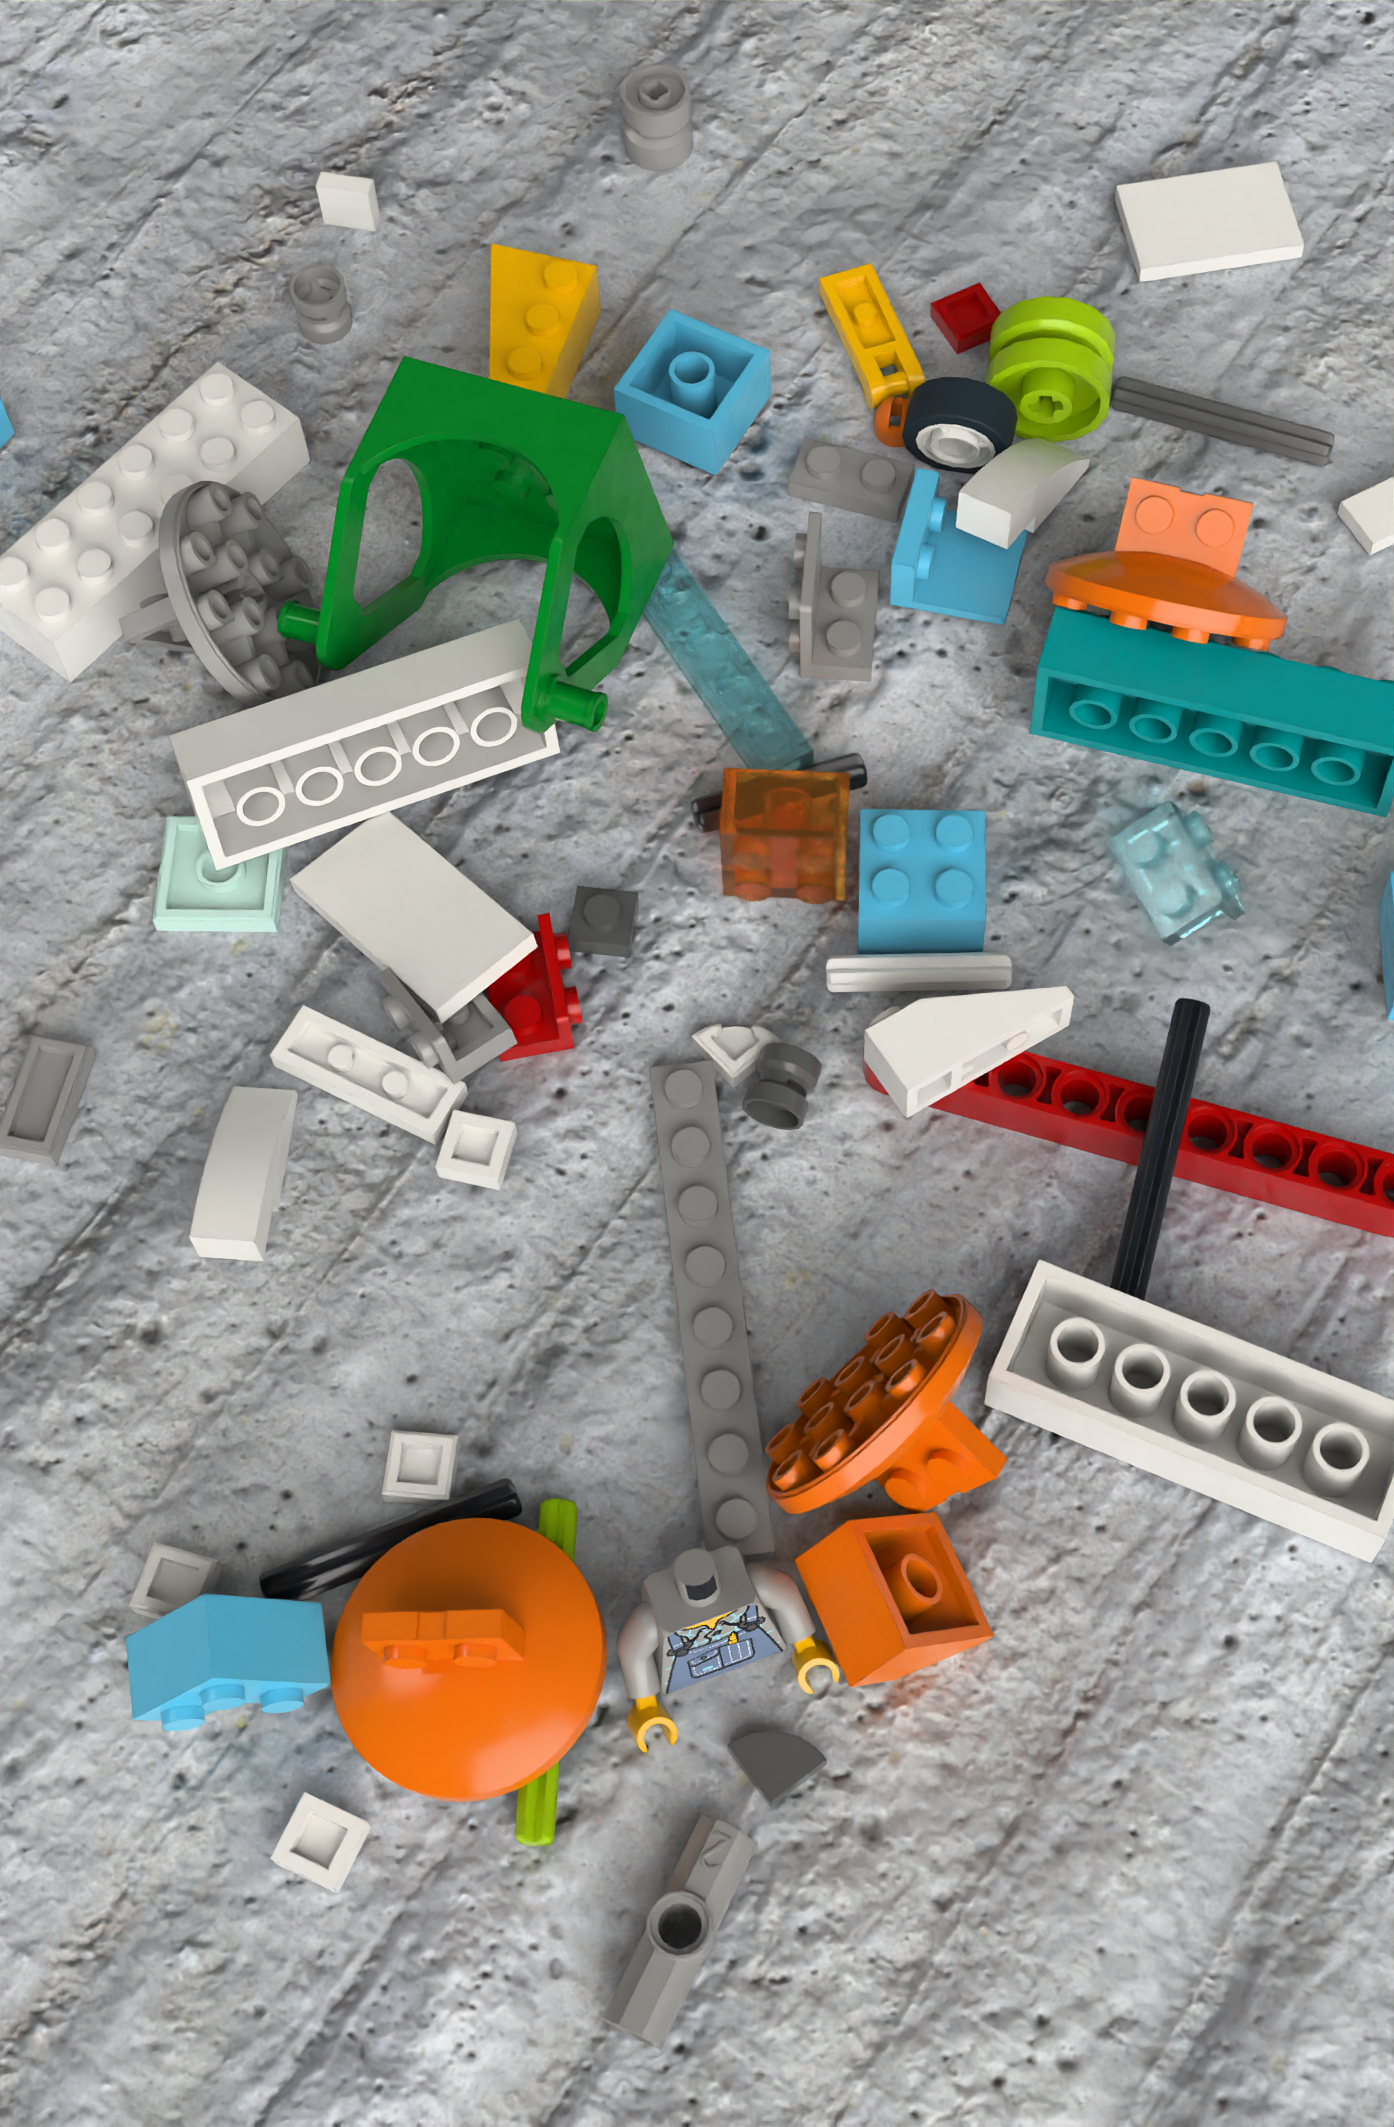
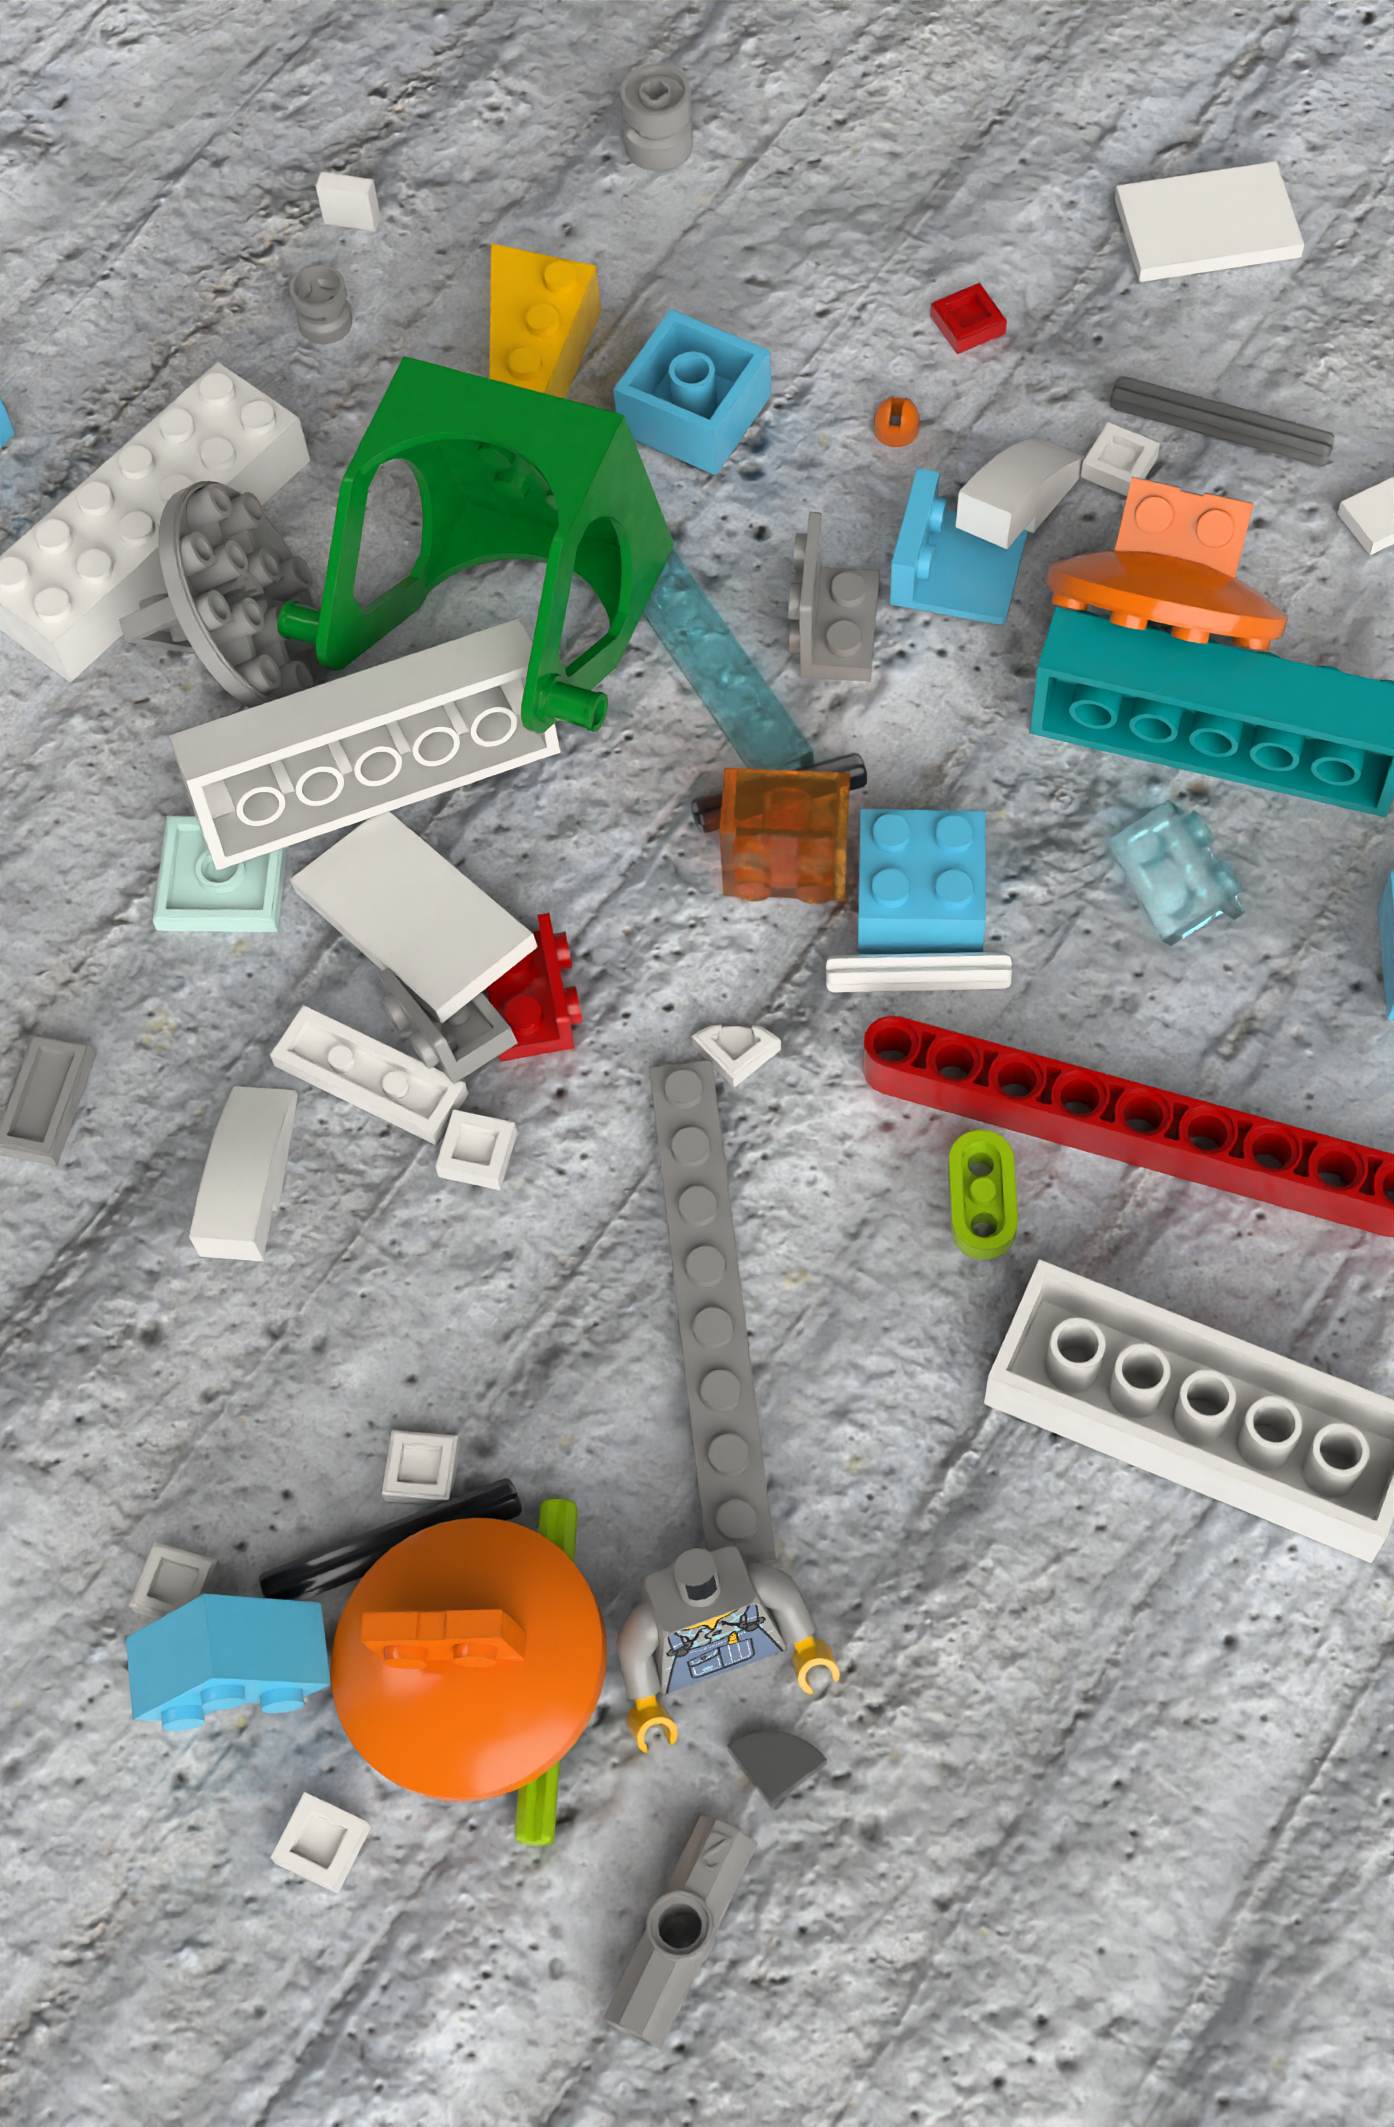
(603, 921): dark grey plate -> none
(782, 1086): dark grey wheel -> none
(851, 480): light grey plate -> none
(871, 333): yellow plate -> none
(890, 1417): orange bracket -> none
(891, 1596): orange slope -> none
(955, 1039): white slope -> none
(958, 424): black wheel -> none
(982, 1198): none -> lime plate
(1053, 365): lime wheel -> none
(1118, 457): none -> white plate
(1160, 1147): black axle -> none

